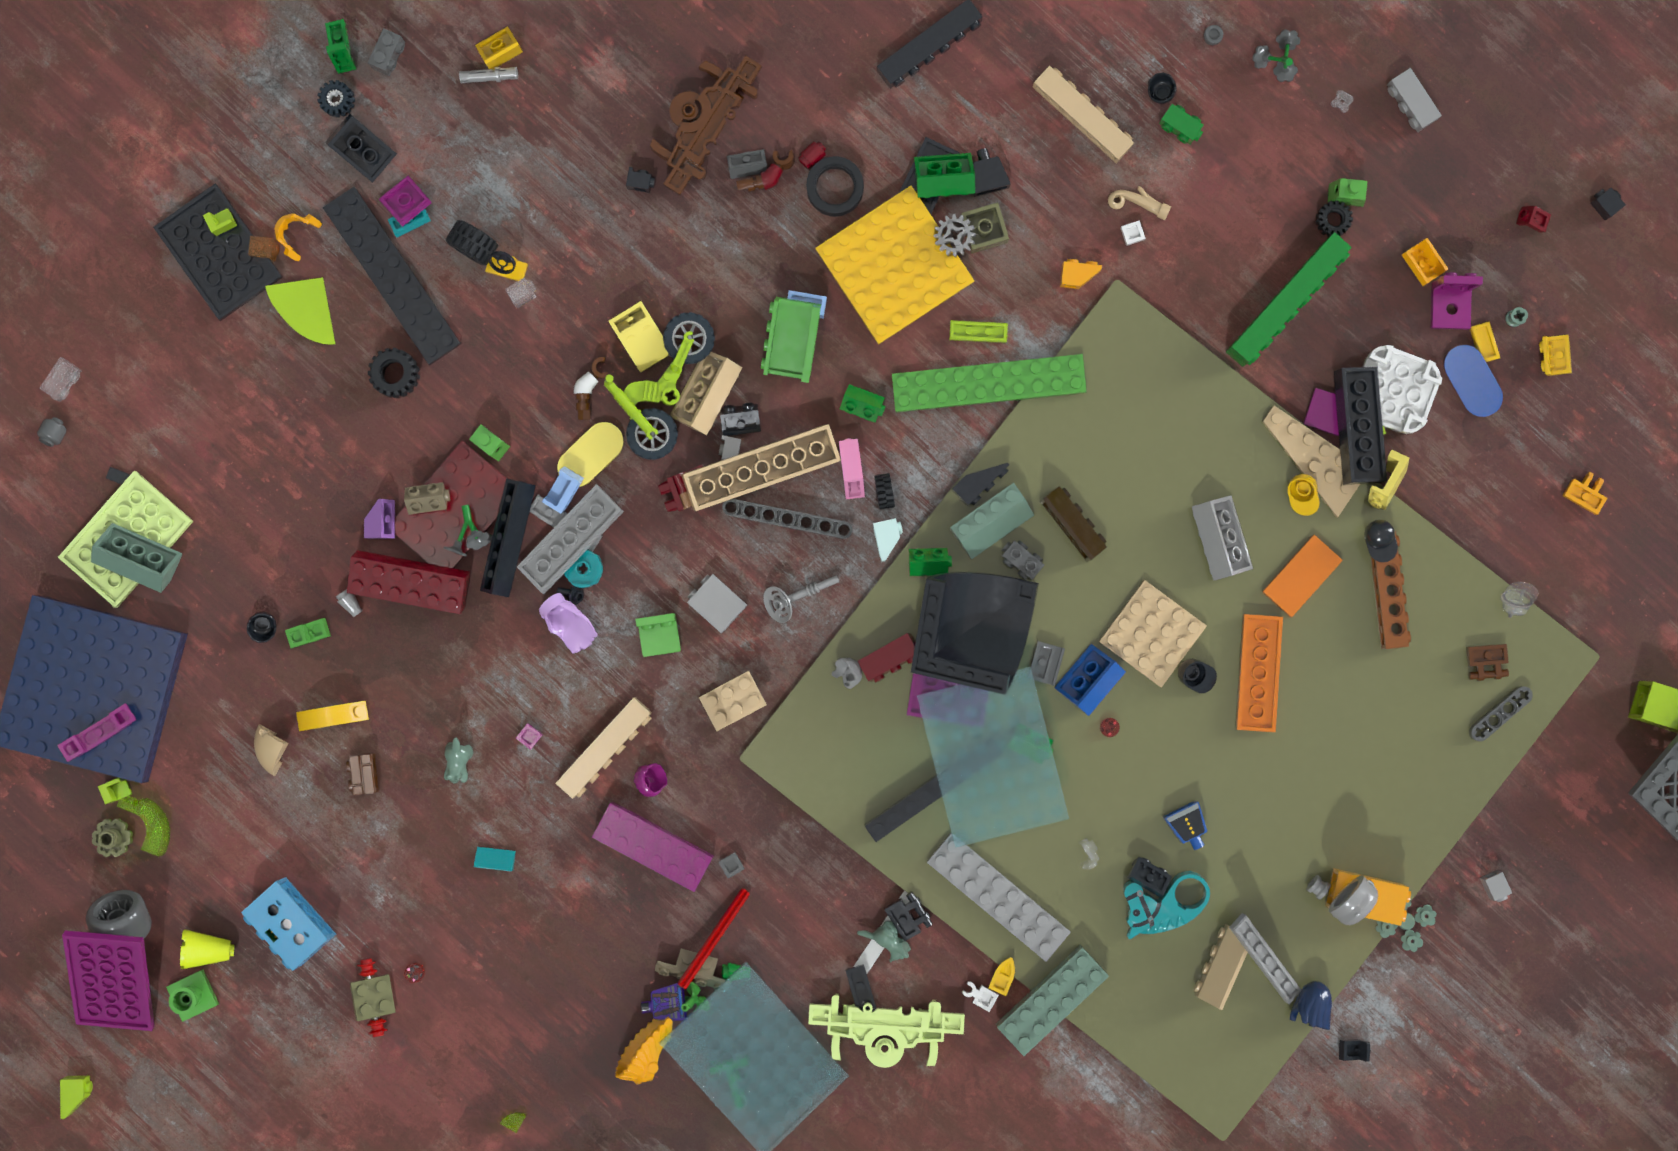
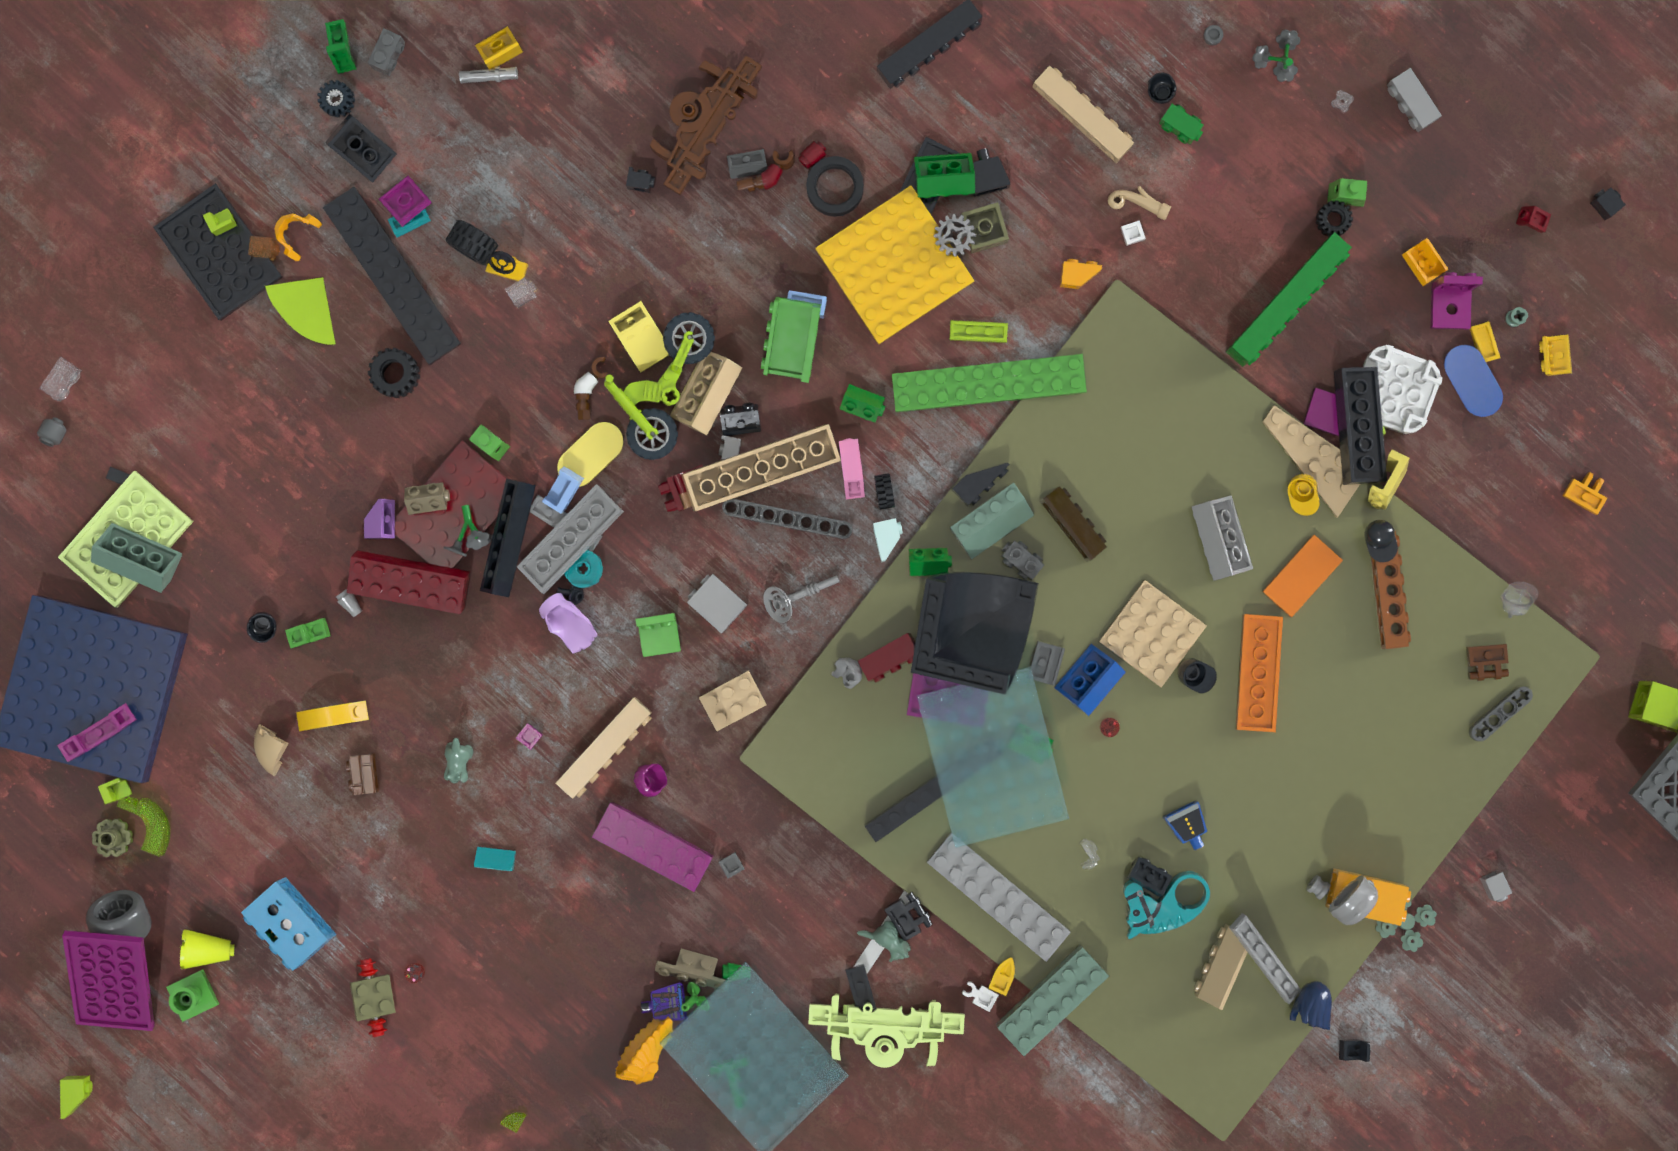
(713, 939): red axle -> none

